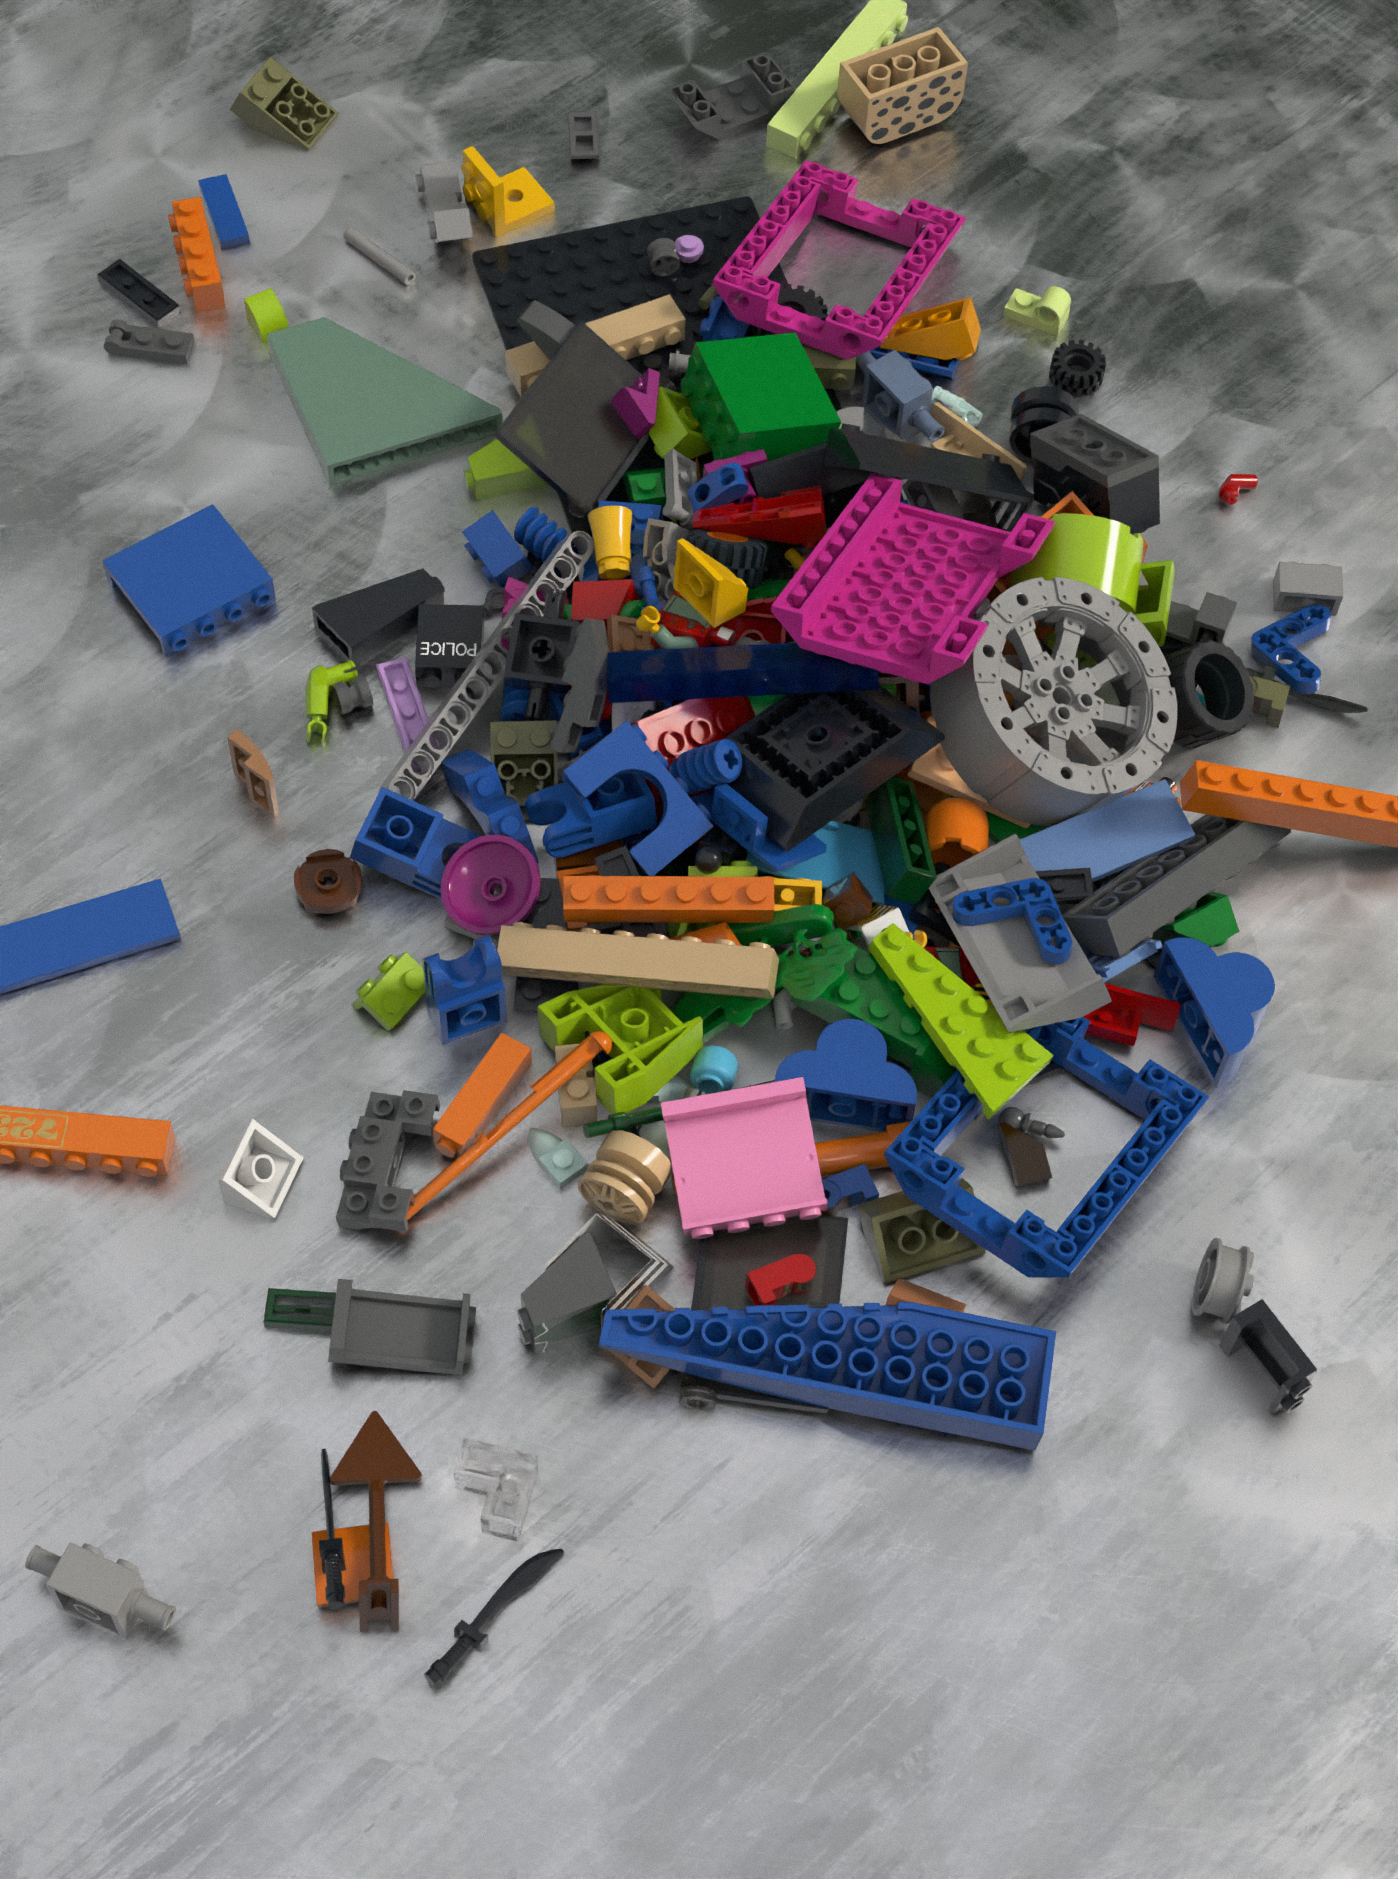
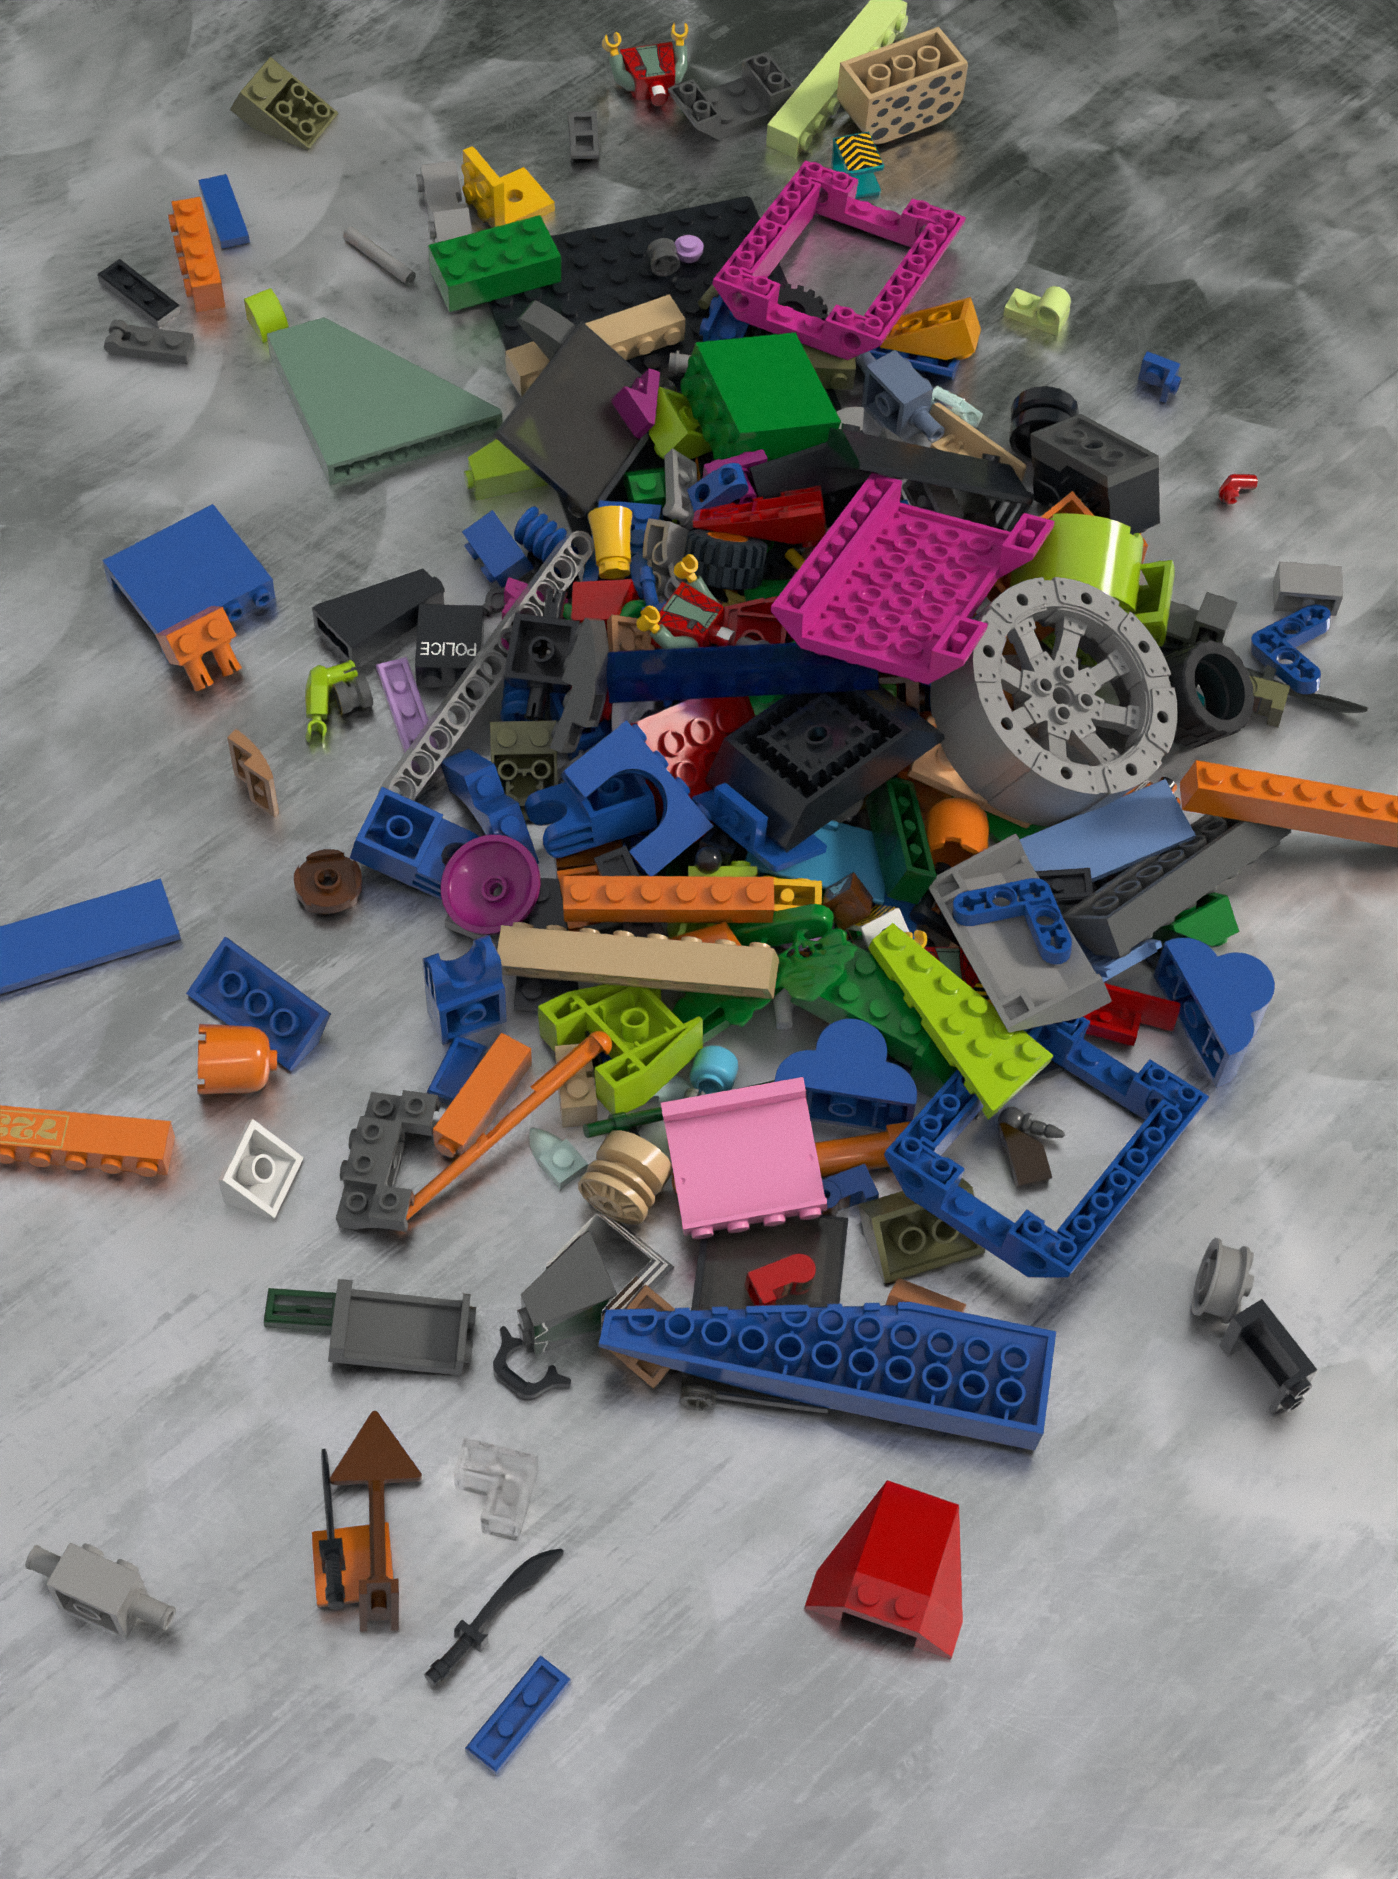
(192, 637): none -> orange brick
(233, 1059): none -> orange cylinder
(253, 995): none -> blue slope
(393, 990): lime bracket -> none
(456, 1068): none -> blue tile
(494, 263): none -> green brick
(518, 1715): none -> blue tile
(524, 1389): none -> black helmet
(649, 68): none -> torso
(708, 585): yellow slope -> none
(708, 765): blue piece -> none
(859, 159): none -> piece
(898, 1569): none -> red wedge
(1077, 355): black tyre -> none
(1161, 373): none -> blue bracket

